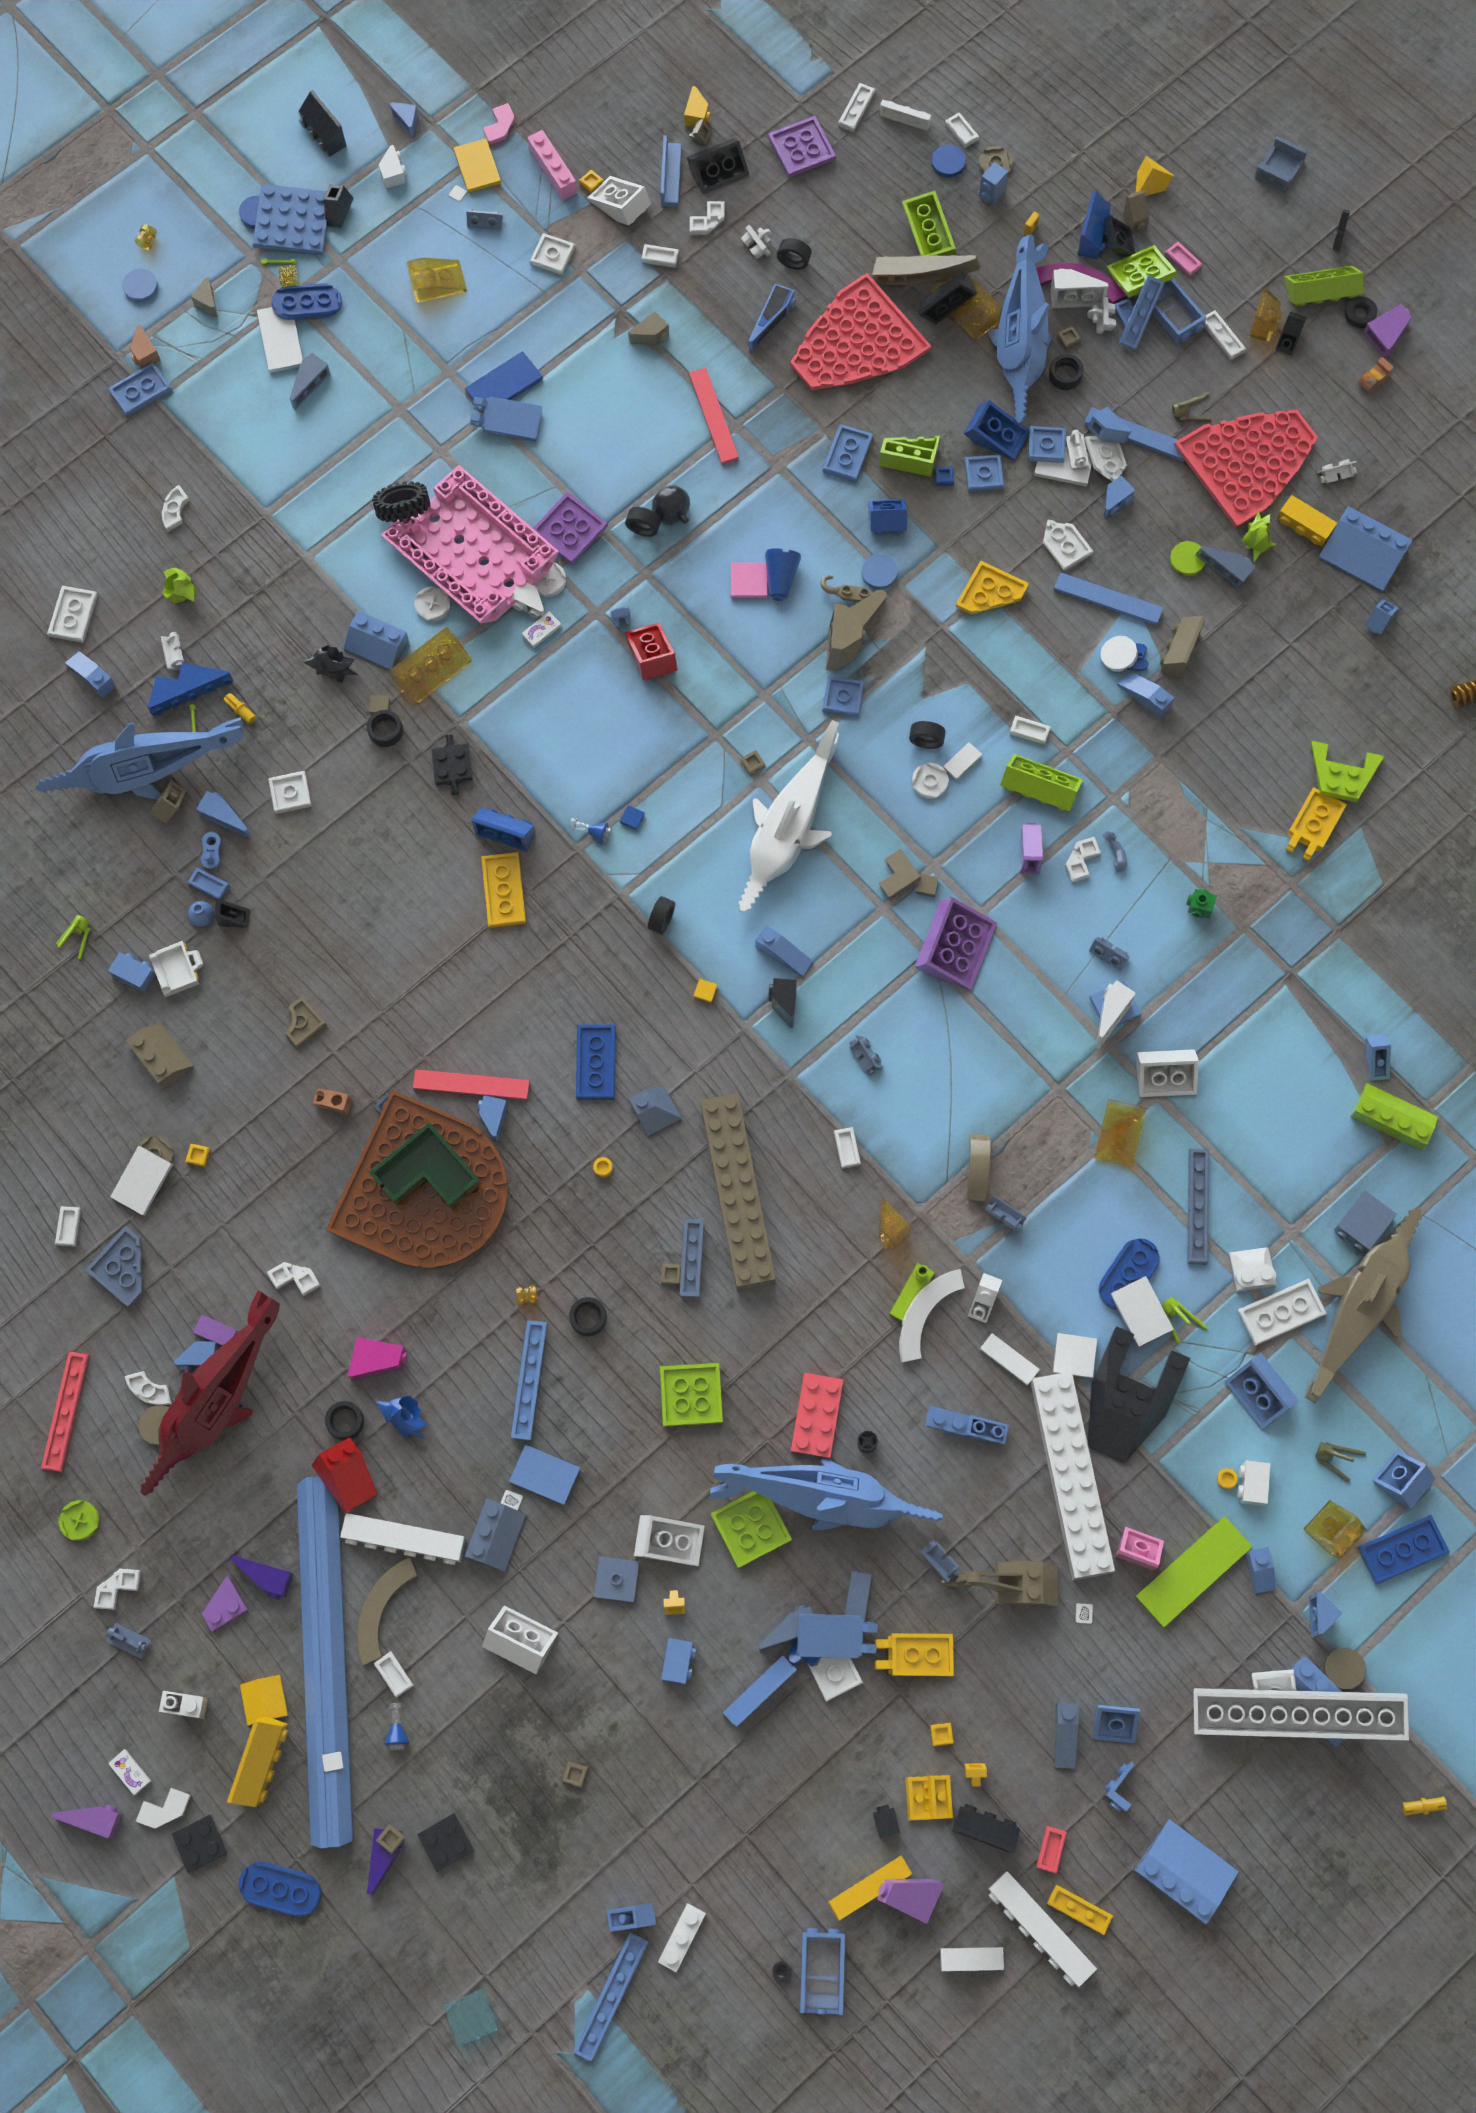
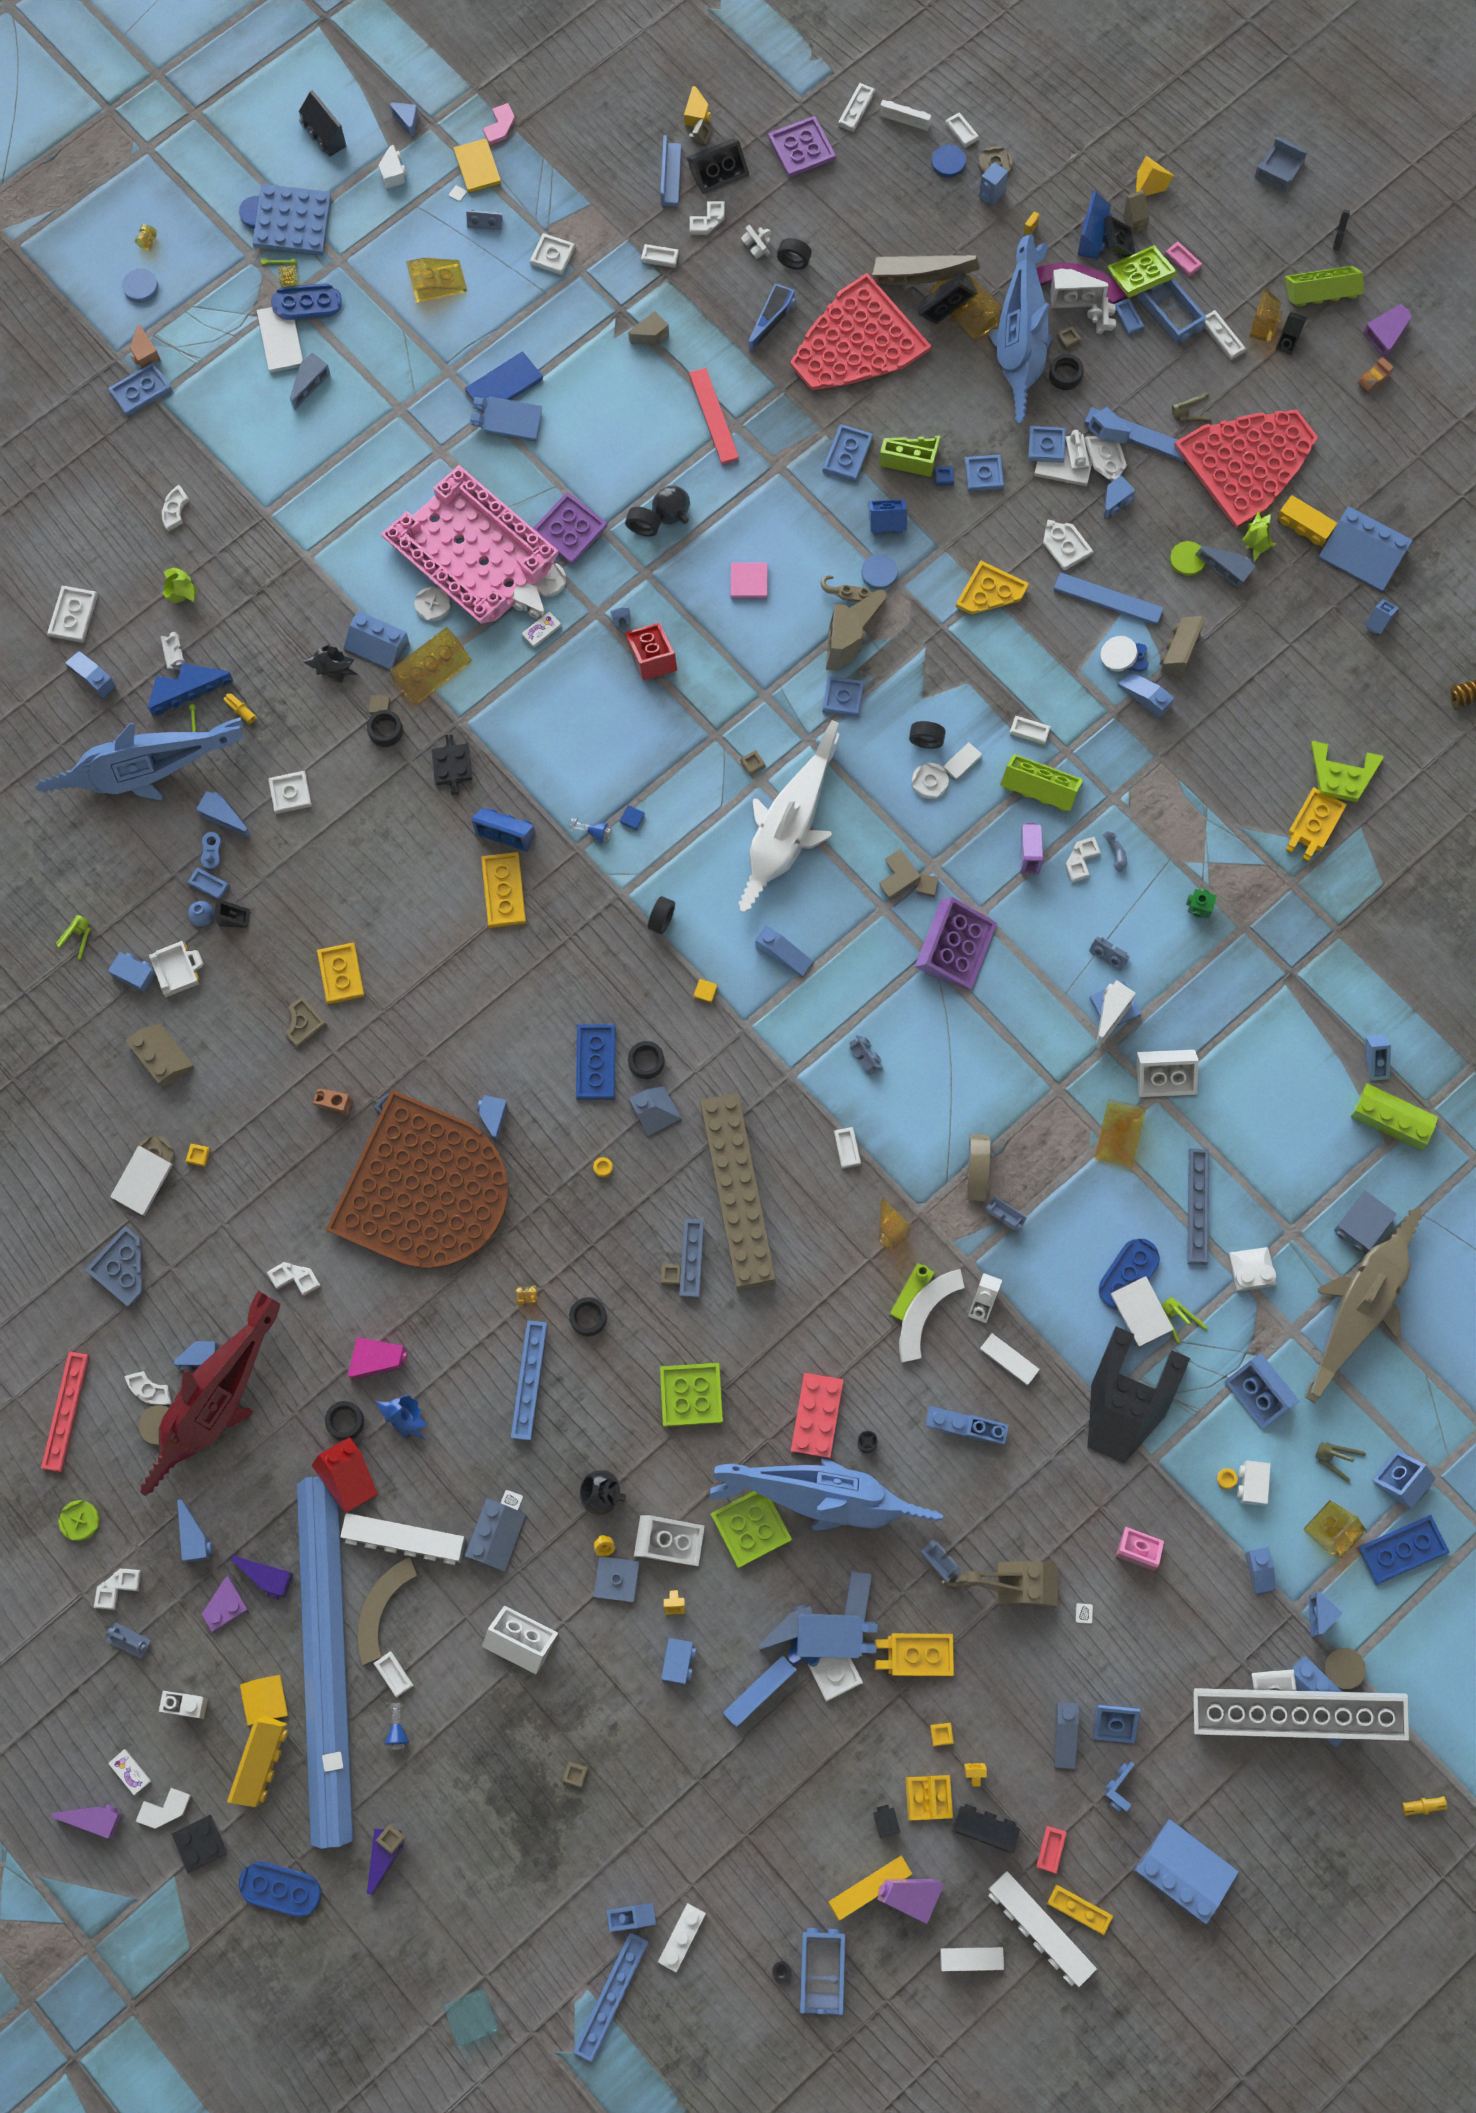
(68, 1226): white tile -> none
(168, 802): dark tan slope -> none
(194, 1542): none -> medium blue slope
(204, 298): dark tan slope -> none
(214, 1330): medium lavender tile -> none
(336, 205): black slope -> none
(340, 973): none -> yellow tile
(417, 501): black tyre -> none
(422, 1159): dark green piece -> none
(445, 1842): black plate -> none
(471, 1084): coral tile -> none
(544, 1475): medium blue tile -> none
(552, 165): bright pink brick -> none
(591, 181): yellow tile -> none
(600, 1492): none -> black piece
(604, 1546): none -> yellow tile
(621, 199): white slope -> none
(646, 1045): none -> black tyre
(781, 571): blue cone -> none
(783, 998): black slope -> none
(929, 225): lime slope -> none
(996, 430): blue slope -> none
(1072, 1476): white brick -> none
(1075, 1355): white tile -> none
(1141, 312): medium blue tile -> none
(1193, 1571): lime tile -> none
(1281, 1312): white tile -> none
(1345, 470): white hinge -> none
(1353, 319): black tyre -> none

